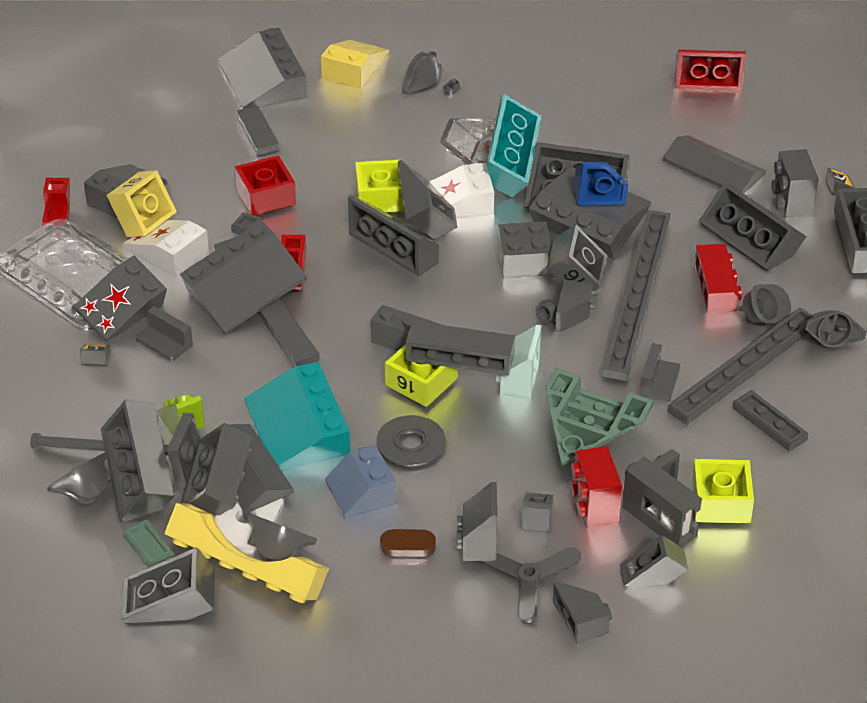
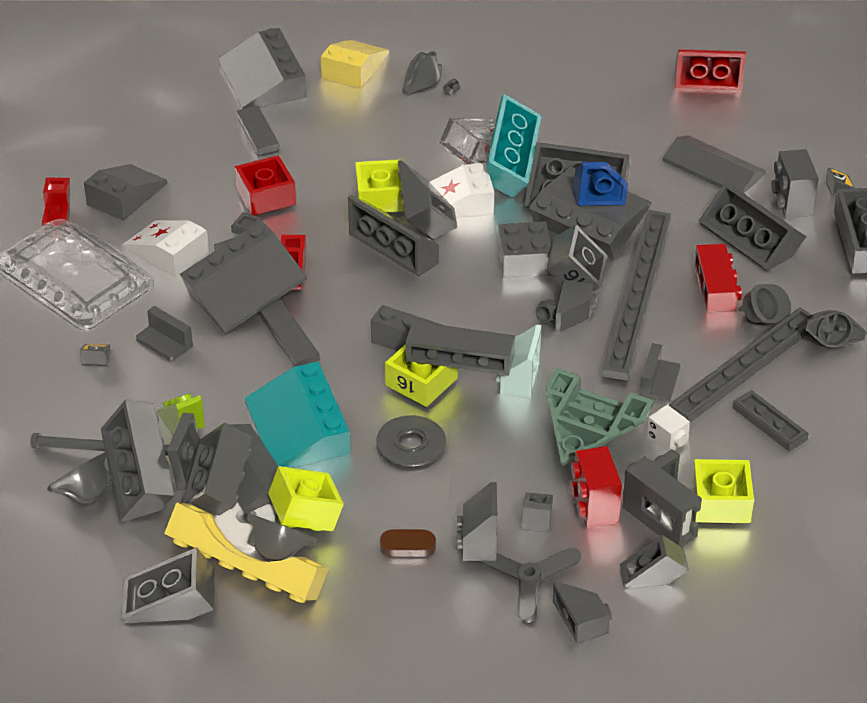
(121, 299): dark grey slope -> none
(141, 203): light yellow brick -> none
(148, 543): sand green tile -> none
(305, 499): none -> neon yellow brick
(362, 482): sand blue slope -> none
(668, 428): none -> white brick

